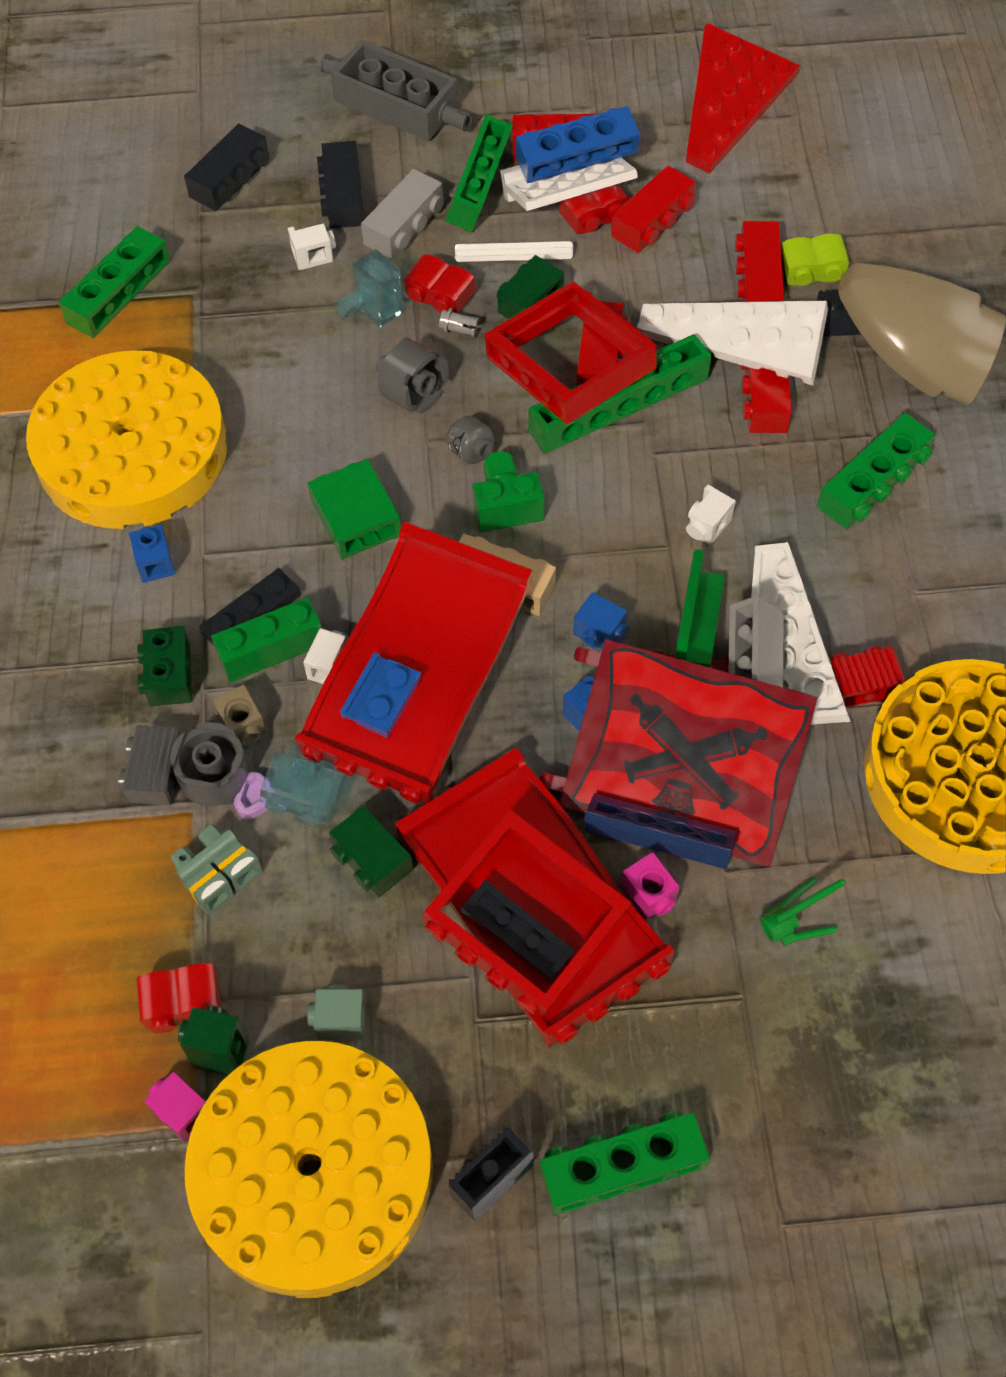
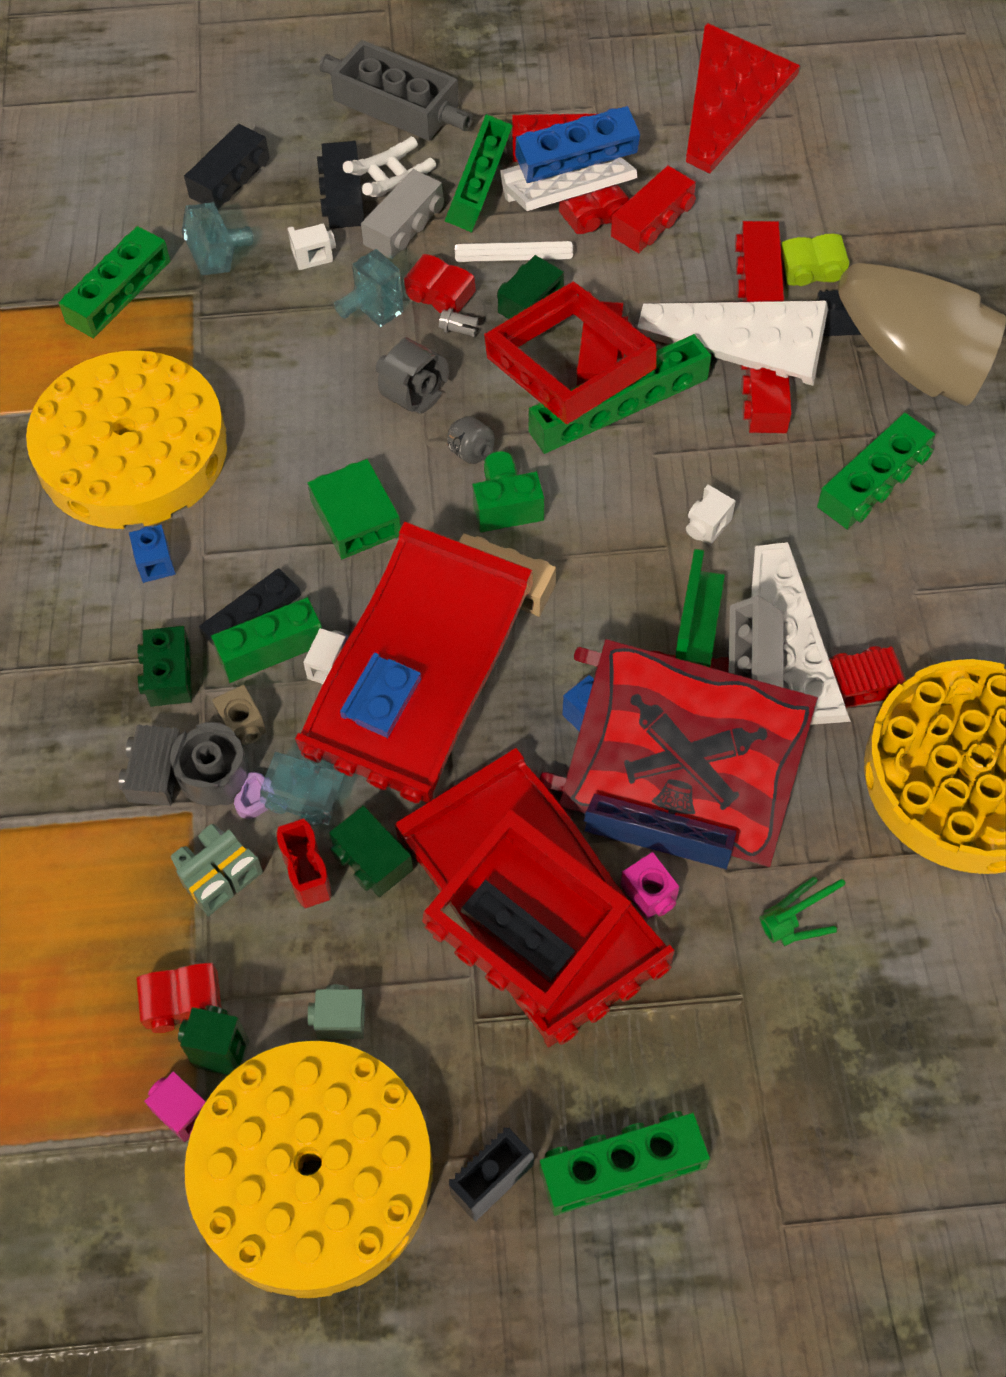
(210, 240): none -> clear light blue brick
(304, 863): none -> red brick
(390, 158): none -> white piece
(599, 621): blue brick -> none

